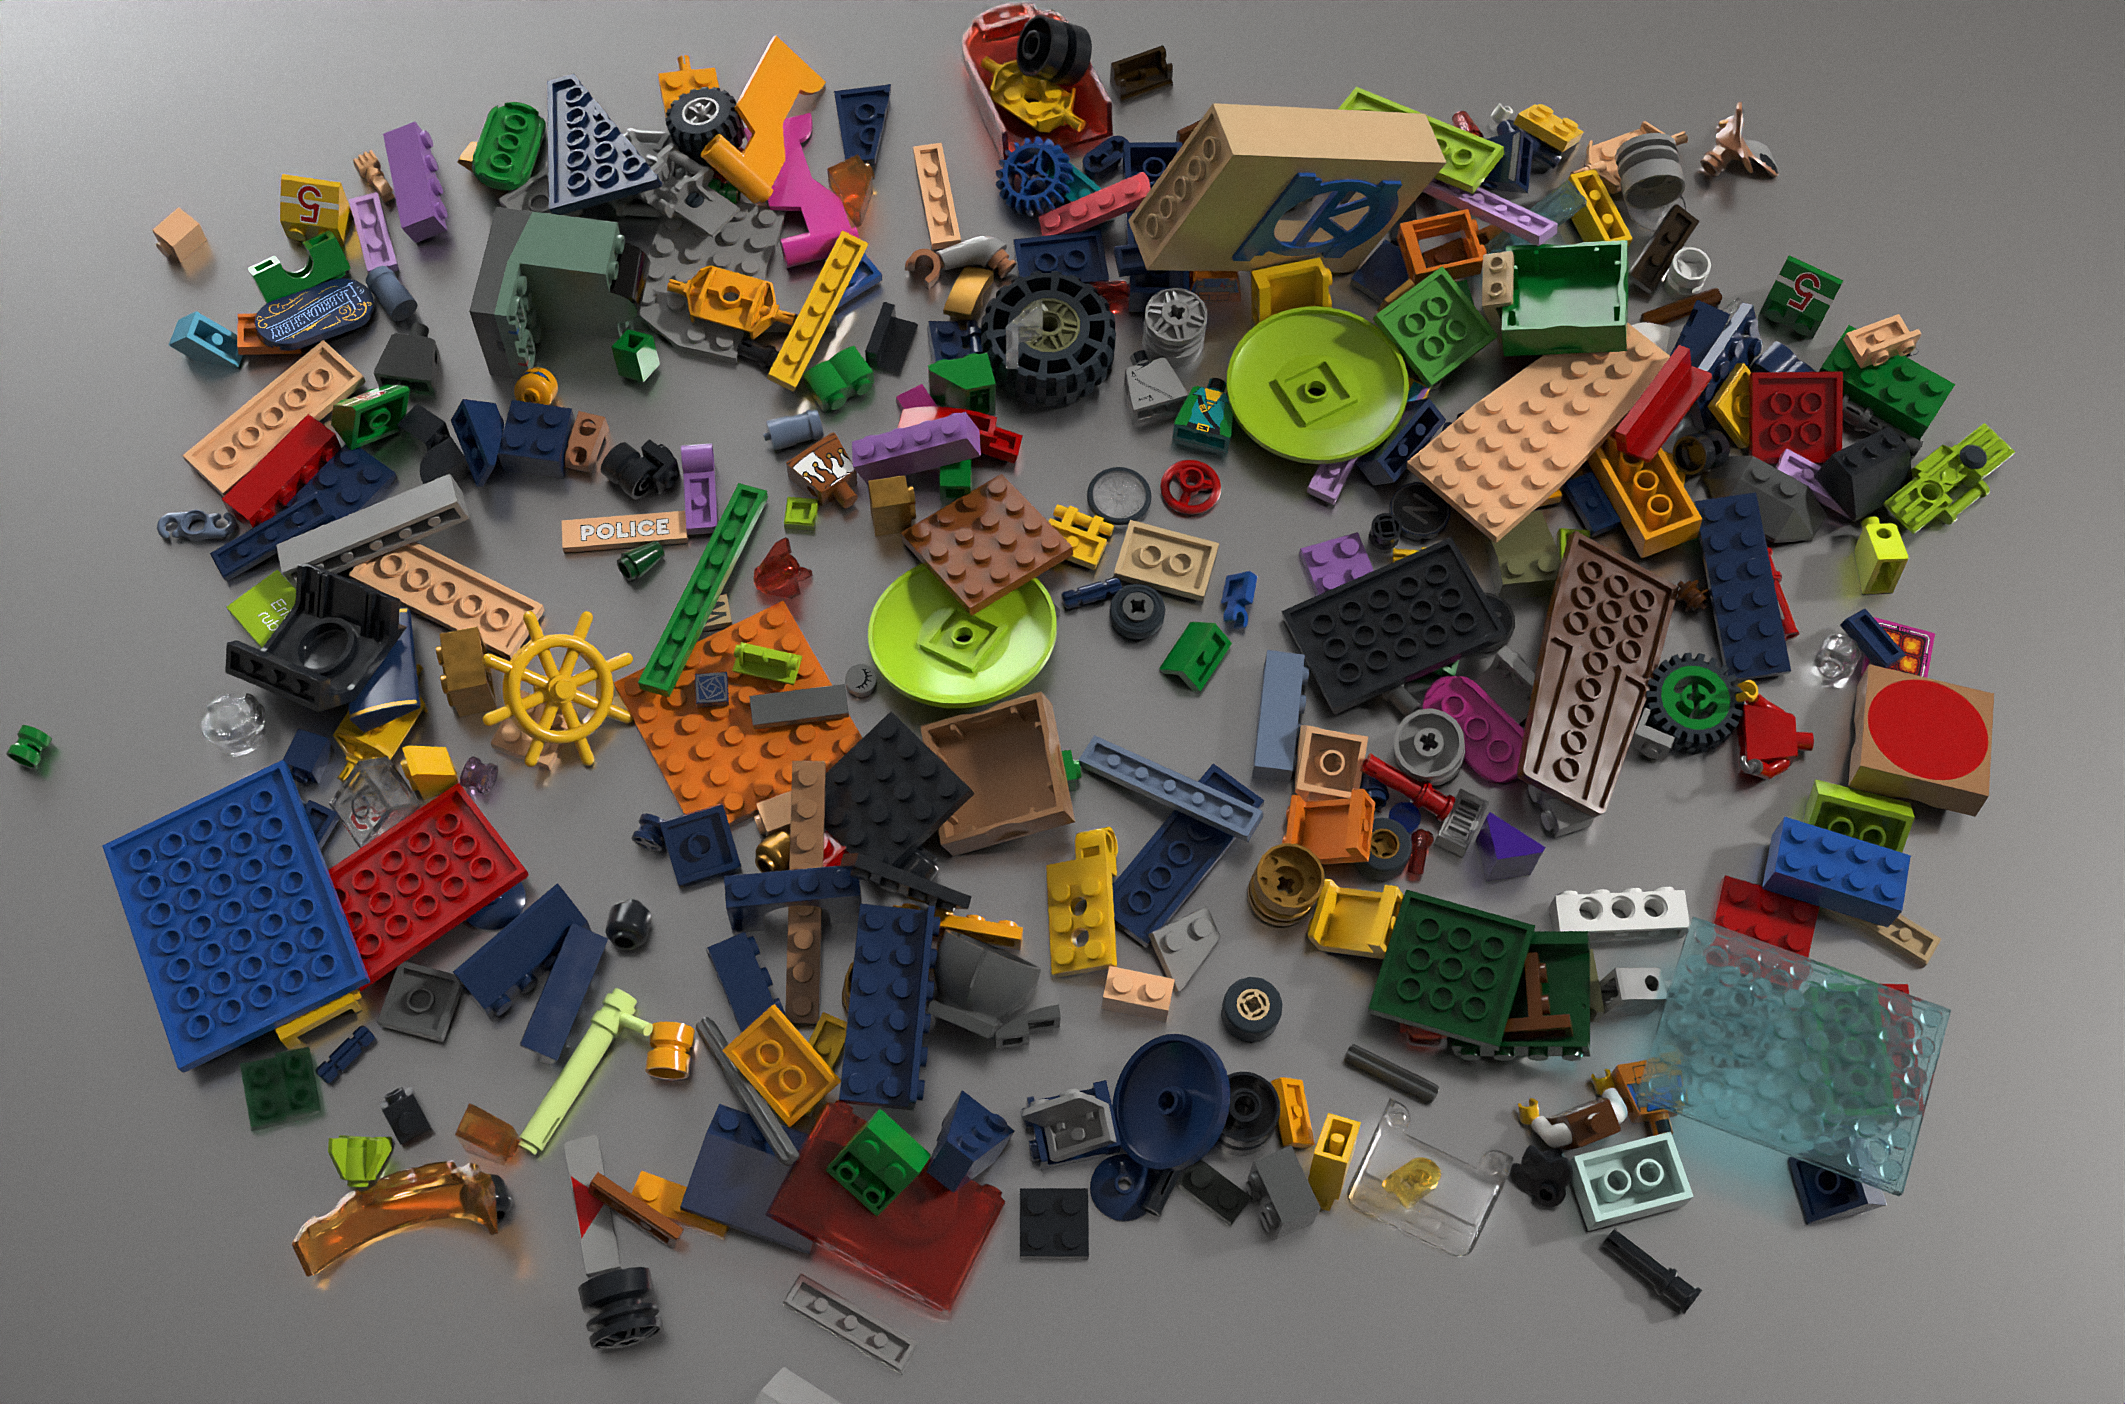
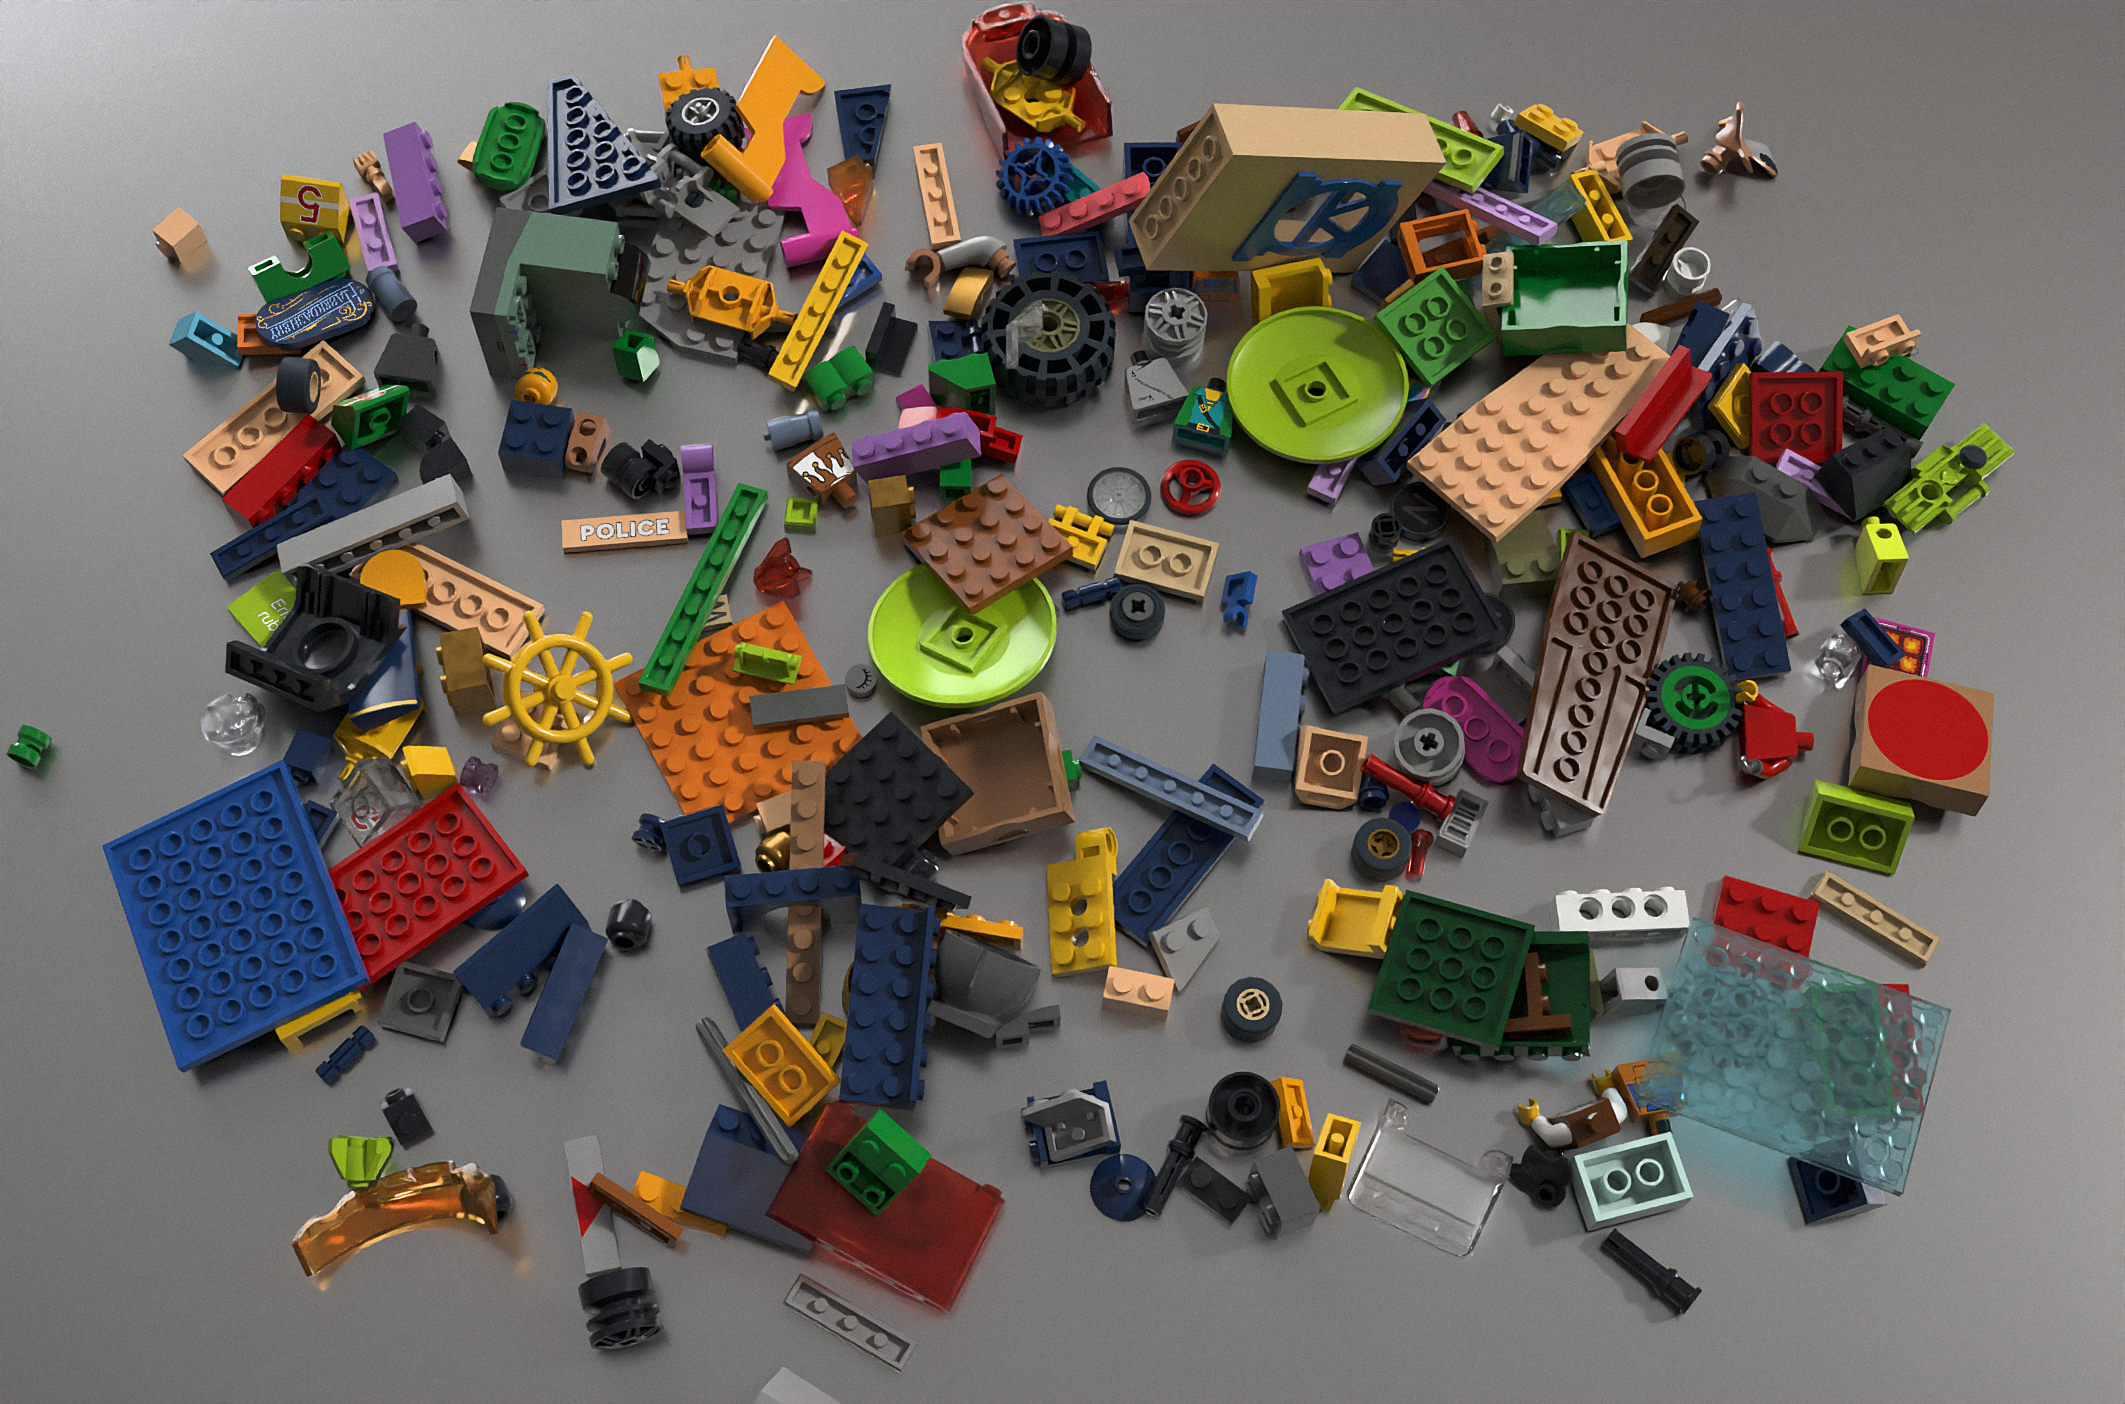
(184, 519): sand blue piece -> none
(280, 1089): clear green slope -> none
(298, 385): none -> black wheel
(397, 575): none -> light orange tile
(479, 434): dark blue slope -> none
(487, 1135): clear orange slope -> none
(605, 1026): yellowish green cylinder -> none
(640, 560): dark green cone -> none
(669, 1054): light orange wheel -> none
(712, 689): dark blue tile -> none
(967, 1143): dark blue wedge -> none
(1054, 1223): black plate -> none
(1104, 155): dark blue beam -> none
(1141, 74): dark brown hinge -> none
(1171, 1102): dark blue dish -> none
(1197, 654): green panel -> none
(1289, 868): pearl gold wheel -> none
(1333, 828): orange panel -> none
(1420, 1174): clear yellow plate -> none
(1506, 850): dark purple slope -> none
(1801, 296): green slope -> none
(1836, 872): blue brick -> none

